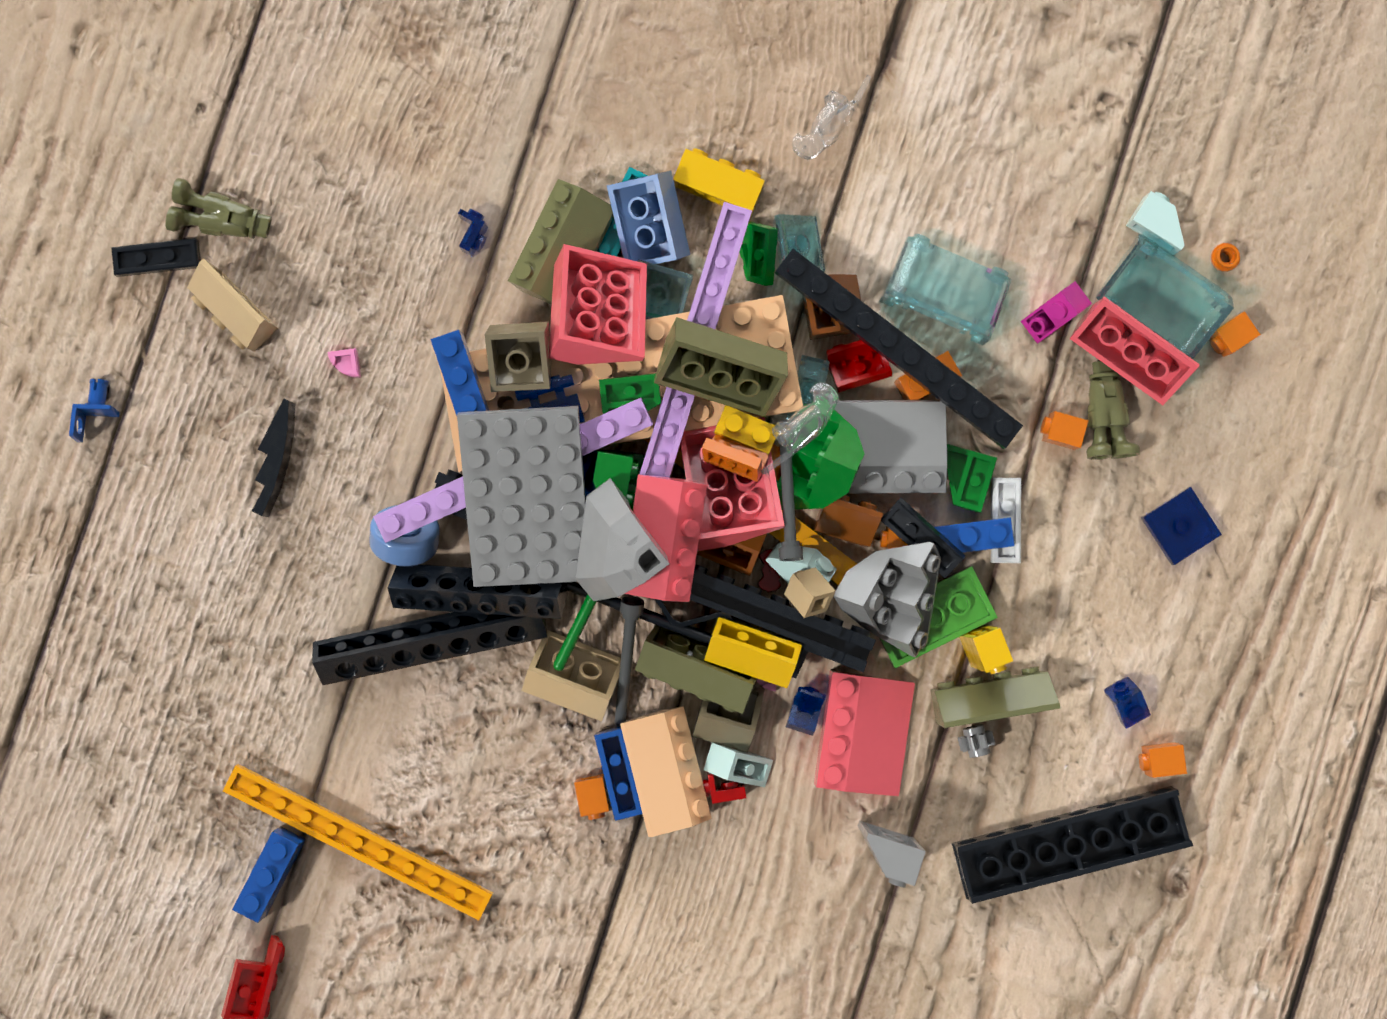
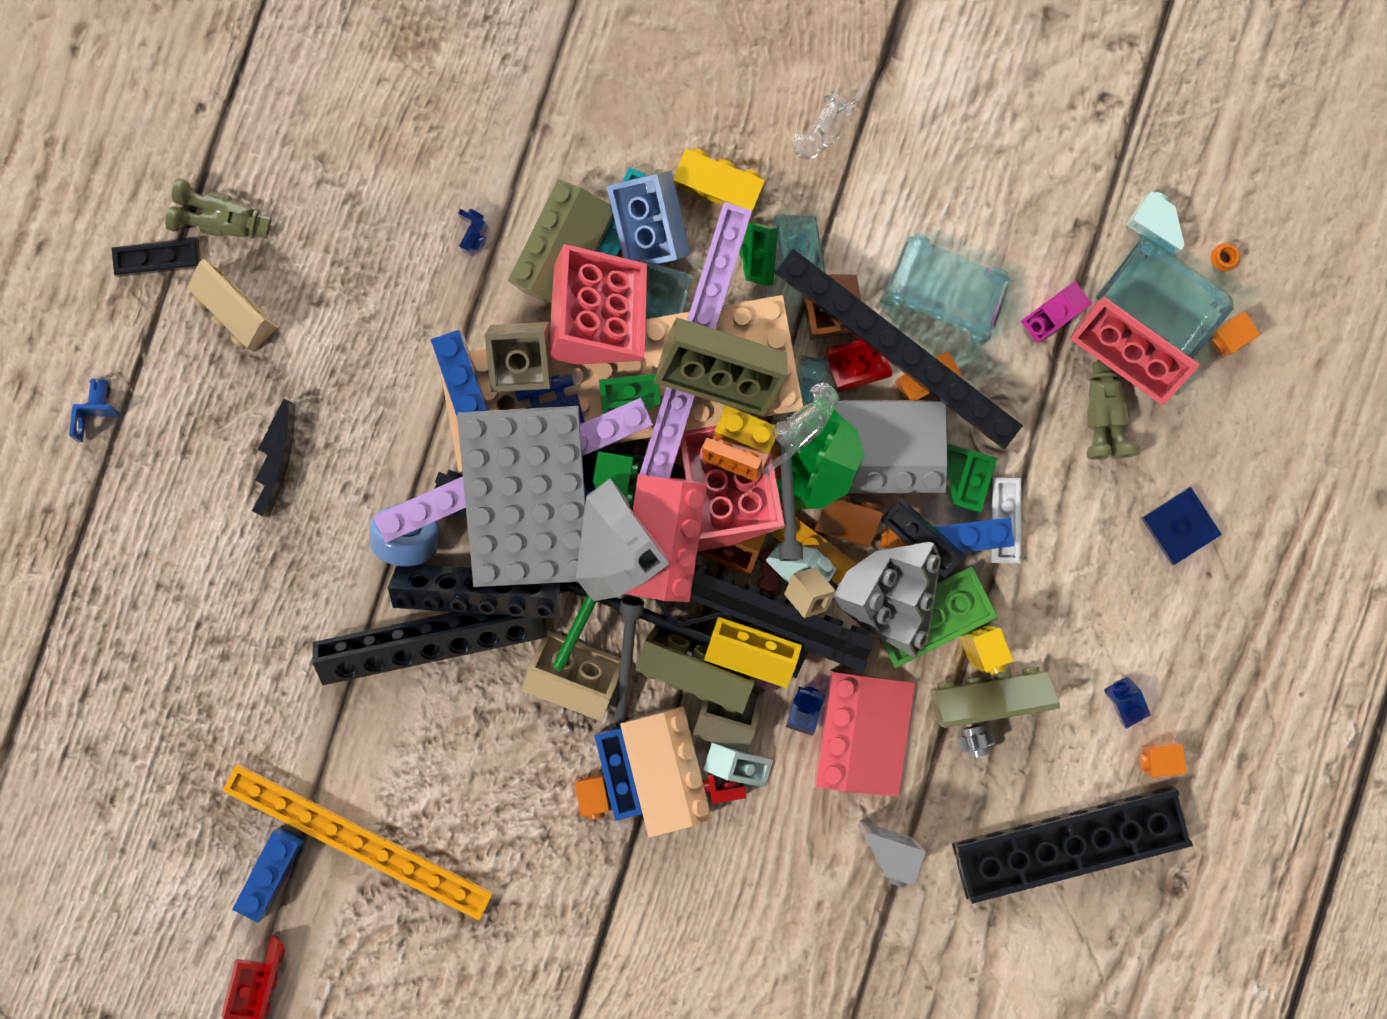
(346, 362): bright pink tile -> none
(1064, 430): orange brick -> none

